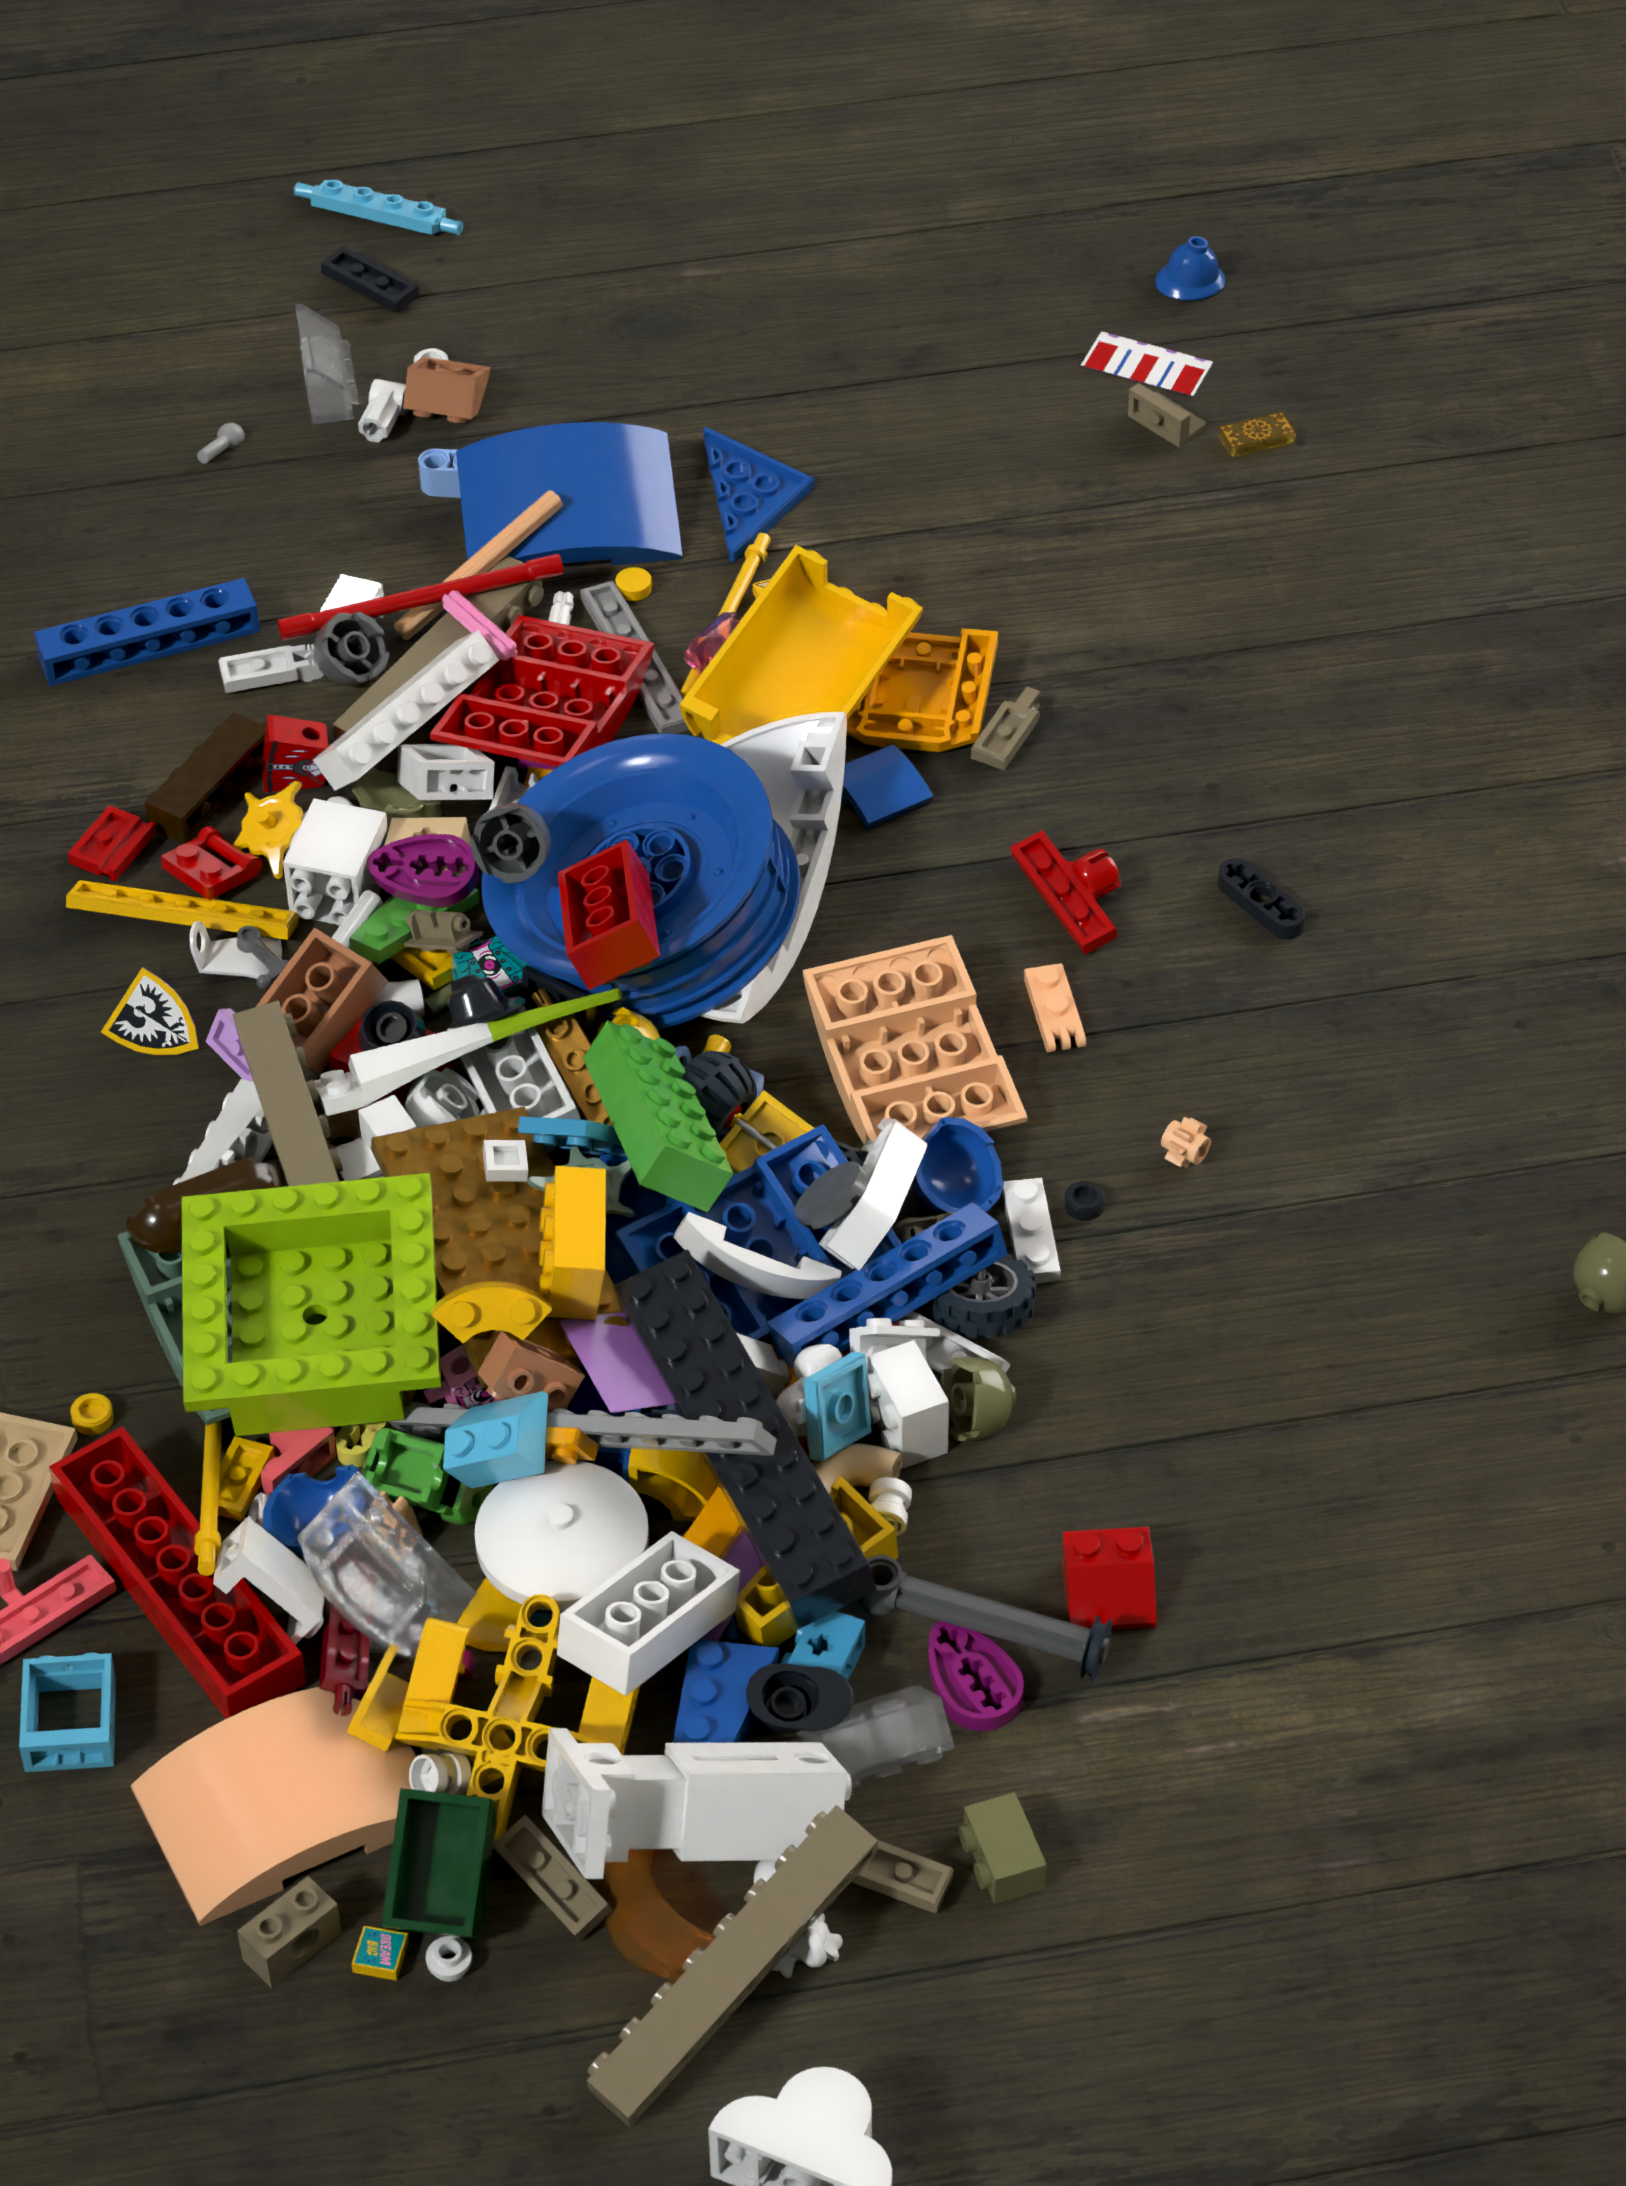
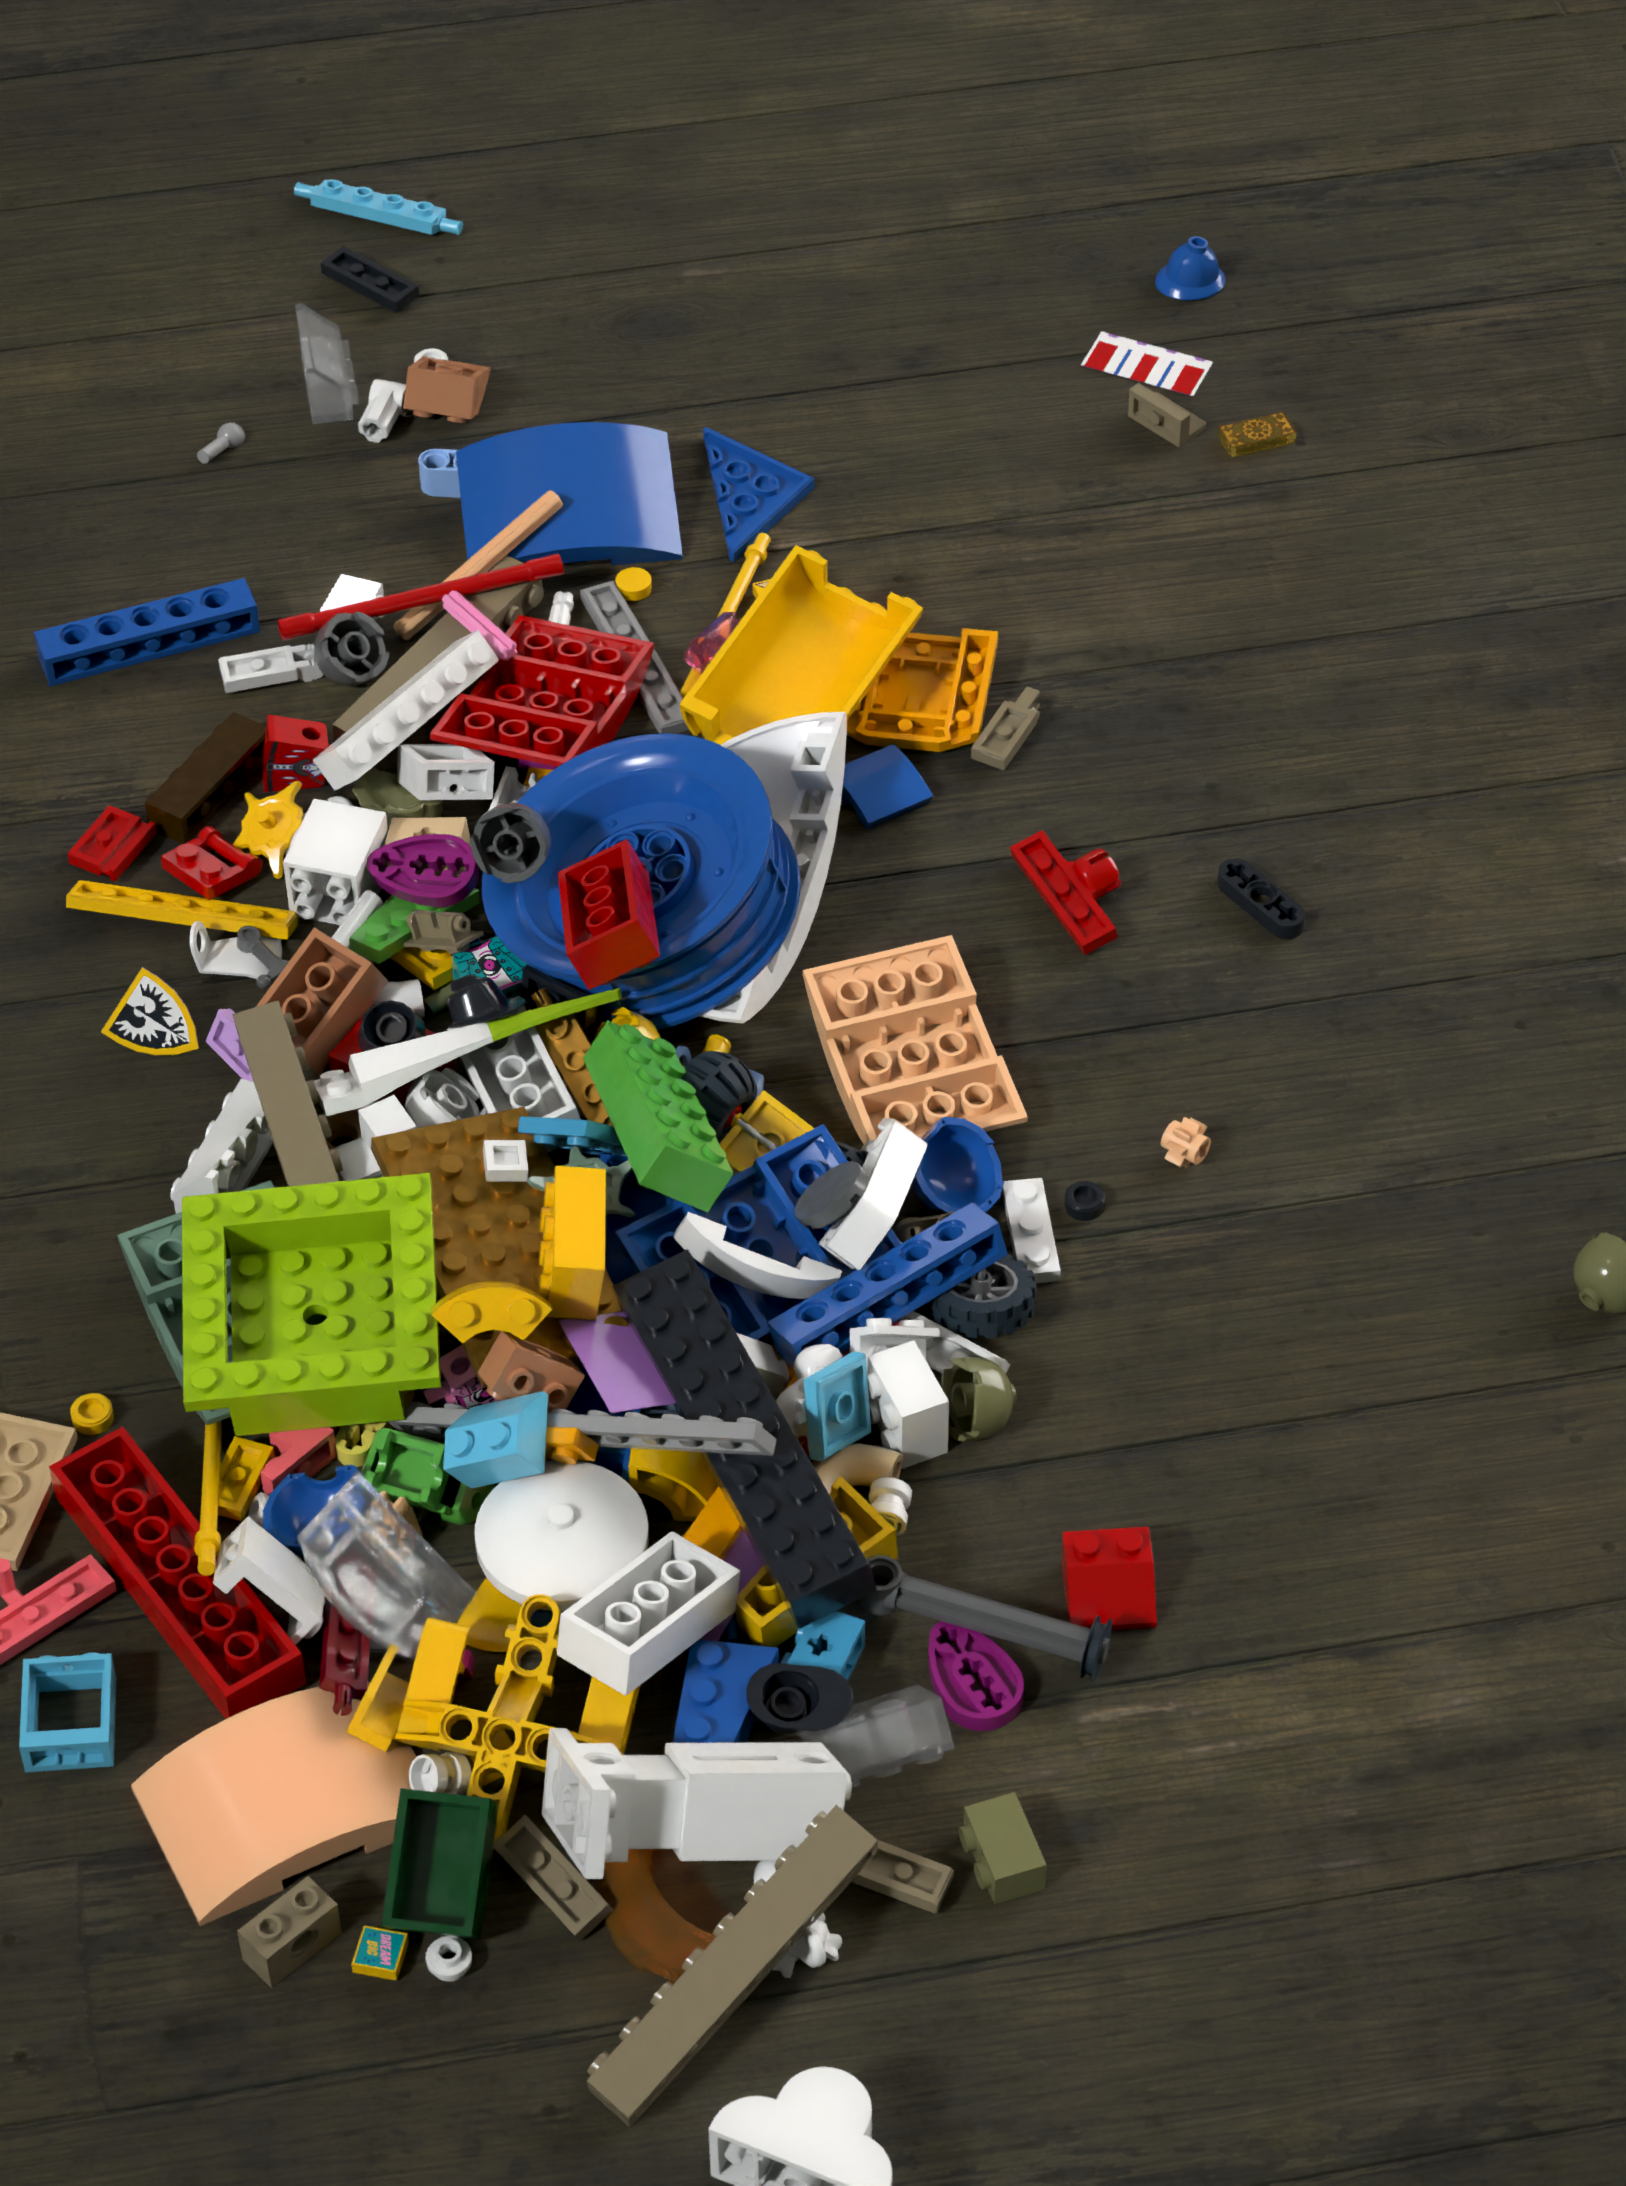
(160, 1222): dark brown brick -> none
(1054, 1006): light nougat hinge -> none

